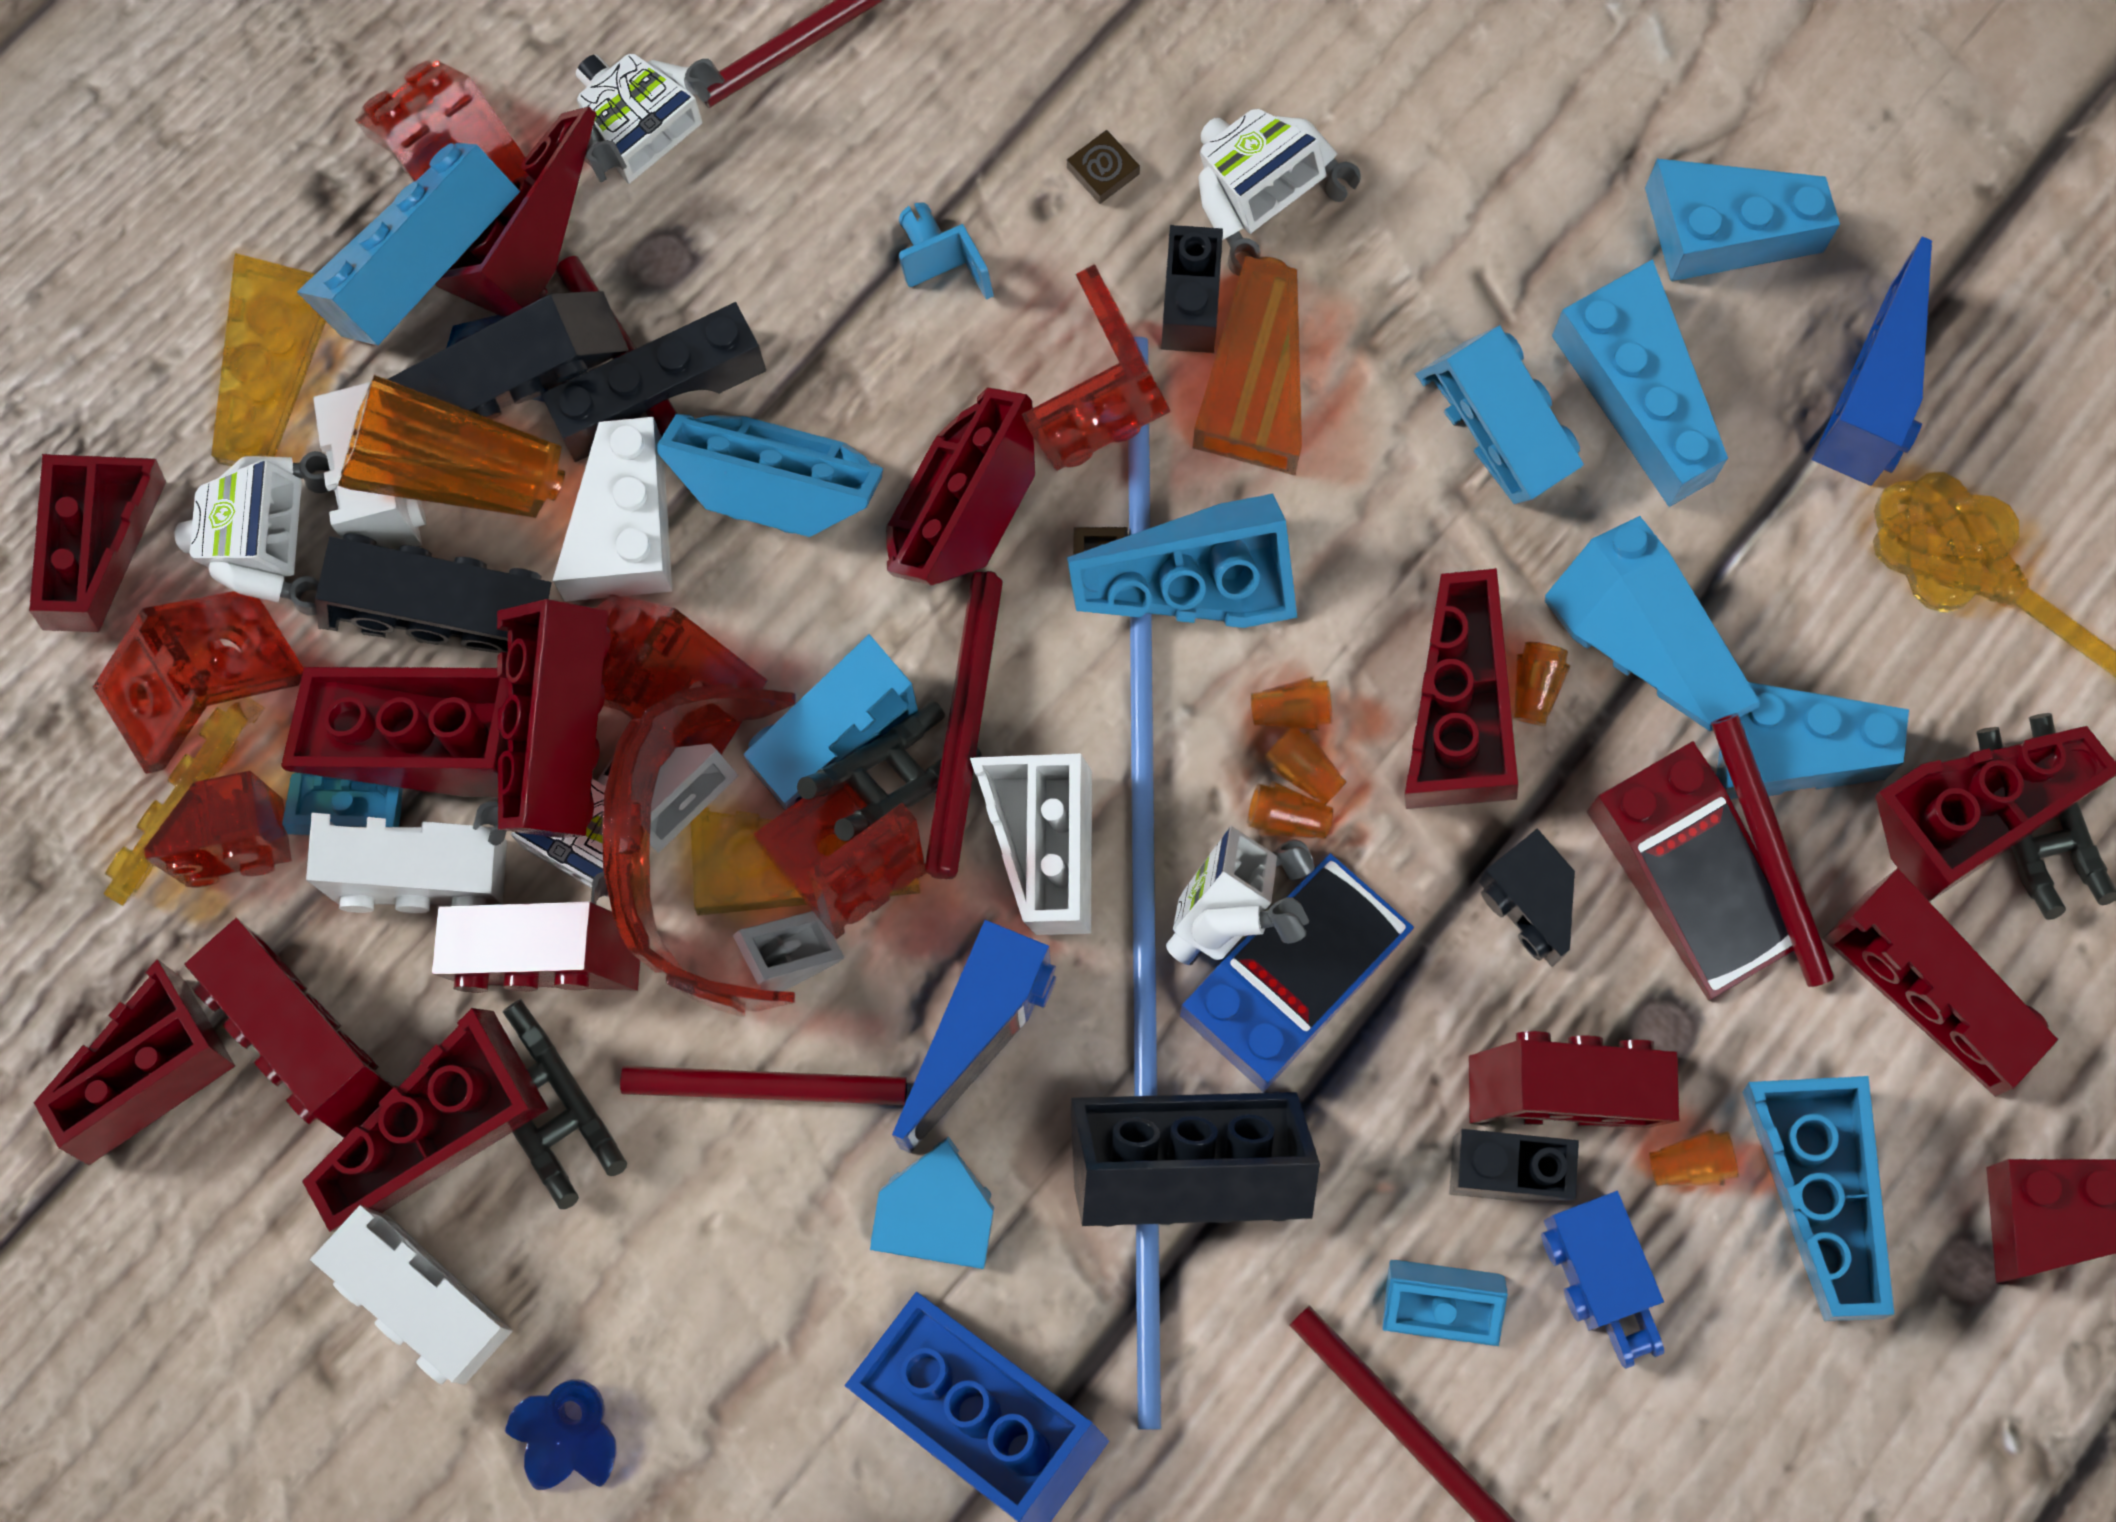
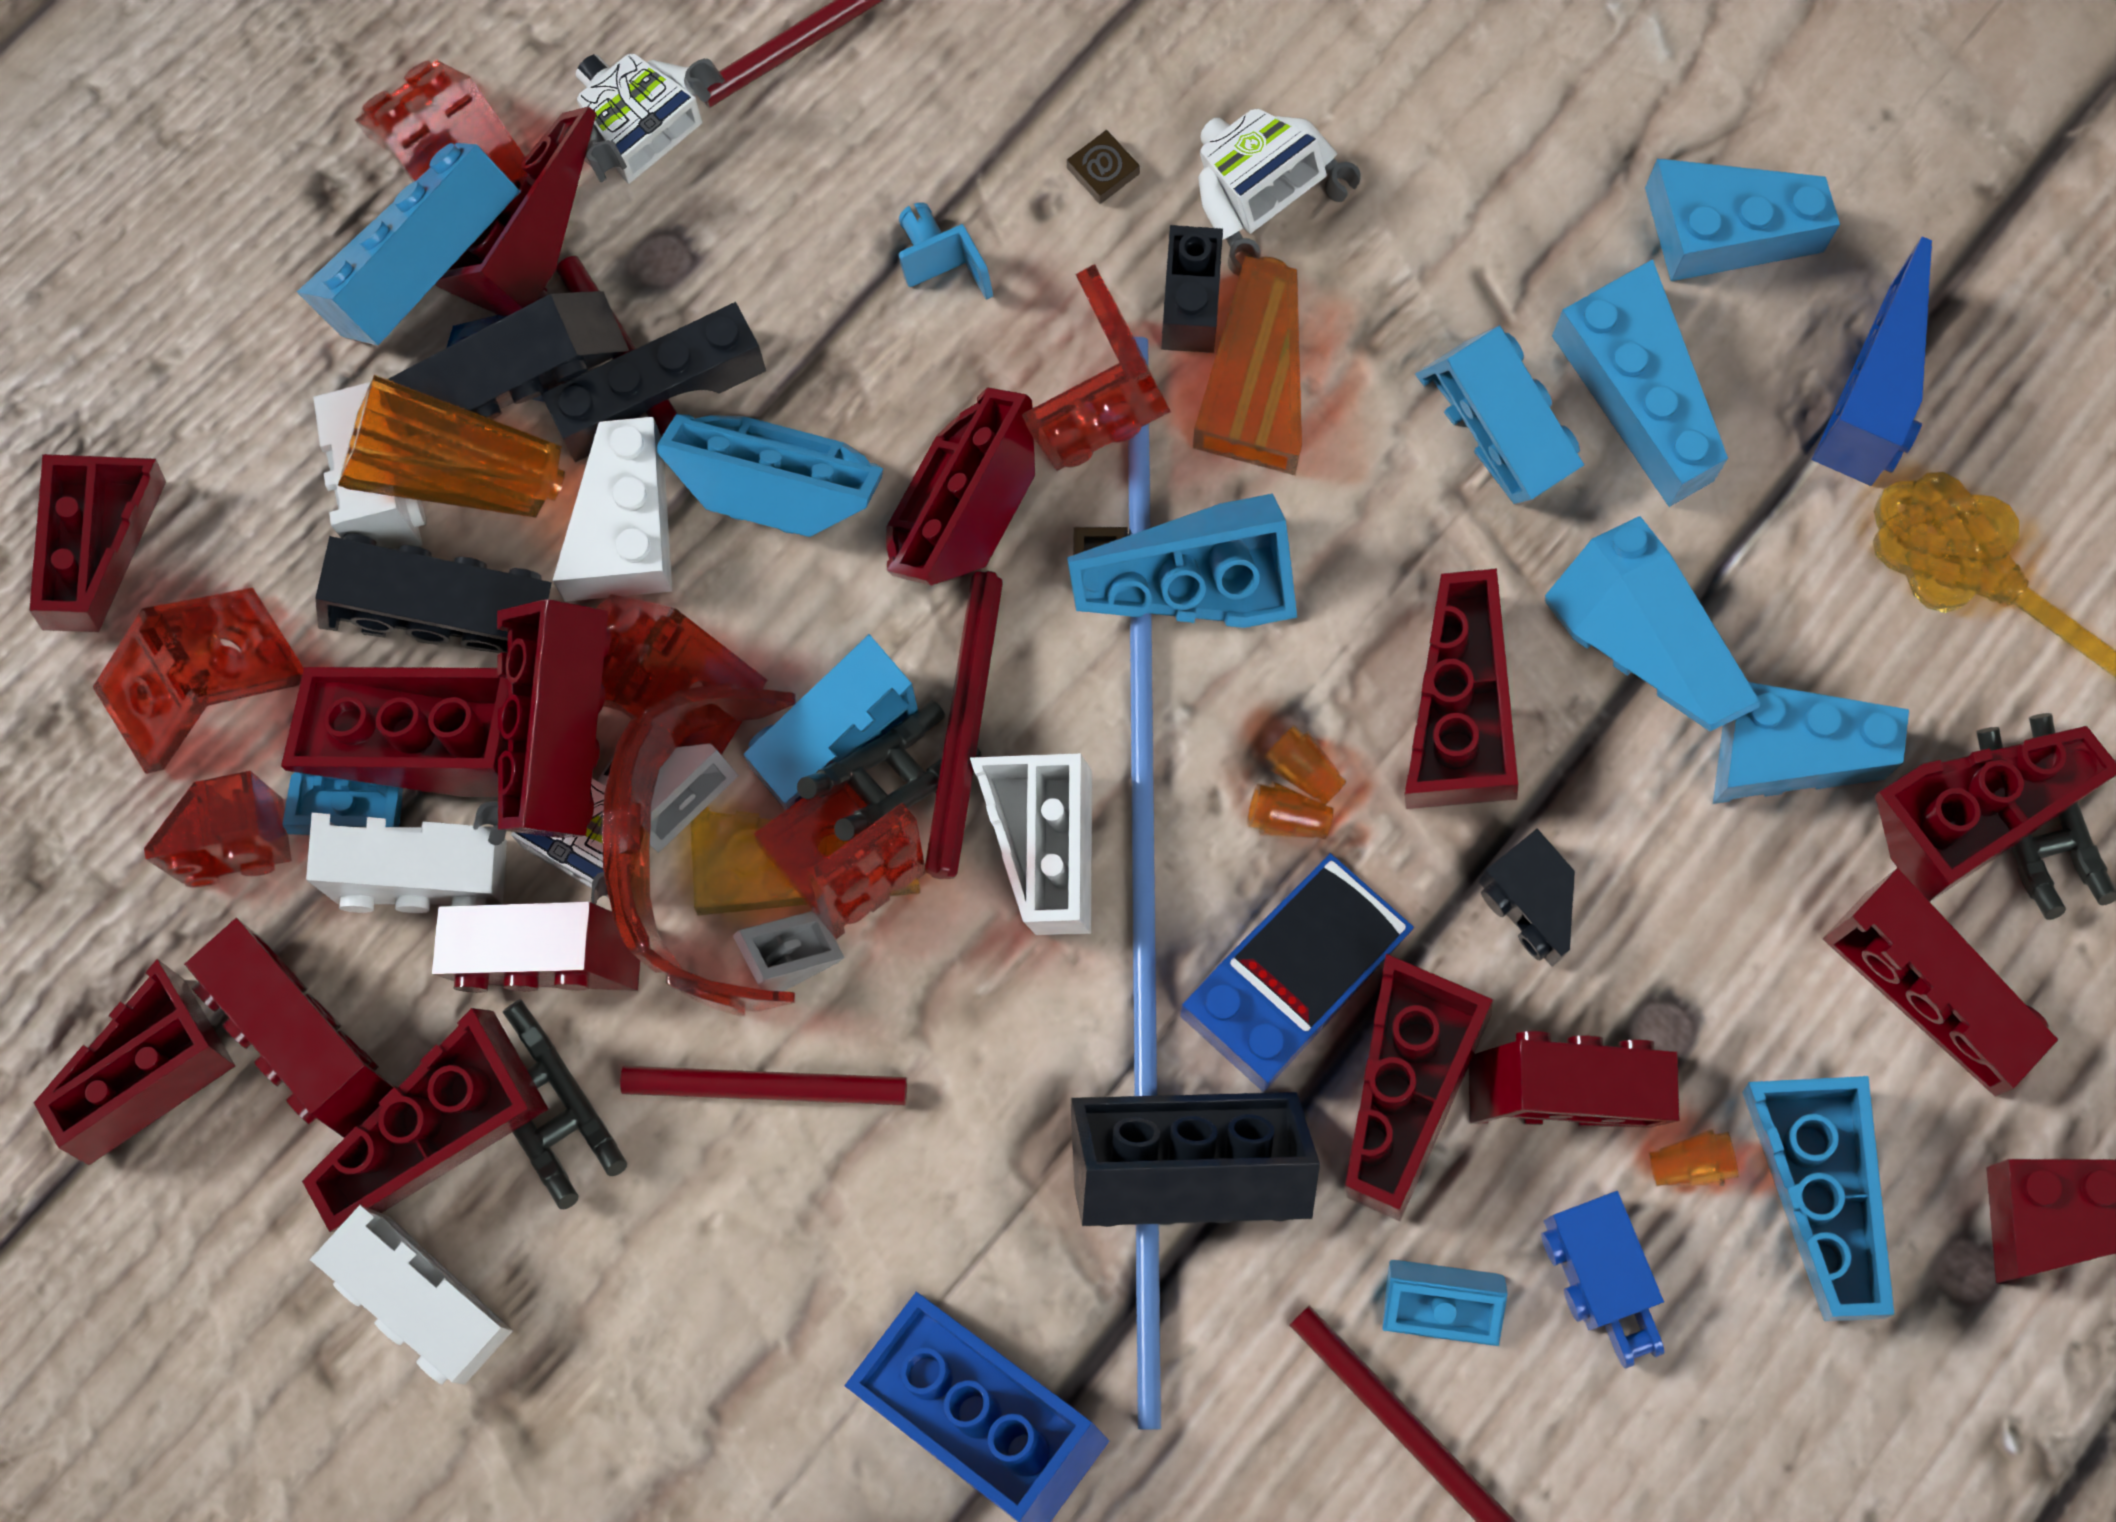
(220, 731): clear yellow wing -> none
(249, 526): white torso -> none
(264, 358): clear yellow wing -> none
(561, 1443): clear blue plate -> none
(935, 1211): dark azure slope -> none
(988, 1007): blue slope -> none
(1231, 898): white torso -> none
(1299, 703): clear orange cone -> none
(1413, 1072): none -> dark red wedge
(1513, 1166): black slope -> none
(1538, 681): clear orange cone -> none
(1694, 868): slope -> none
(1772, 850): dark red piece -> none

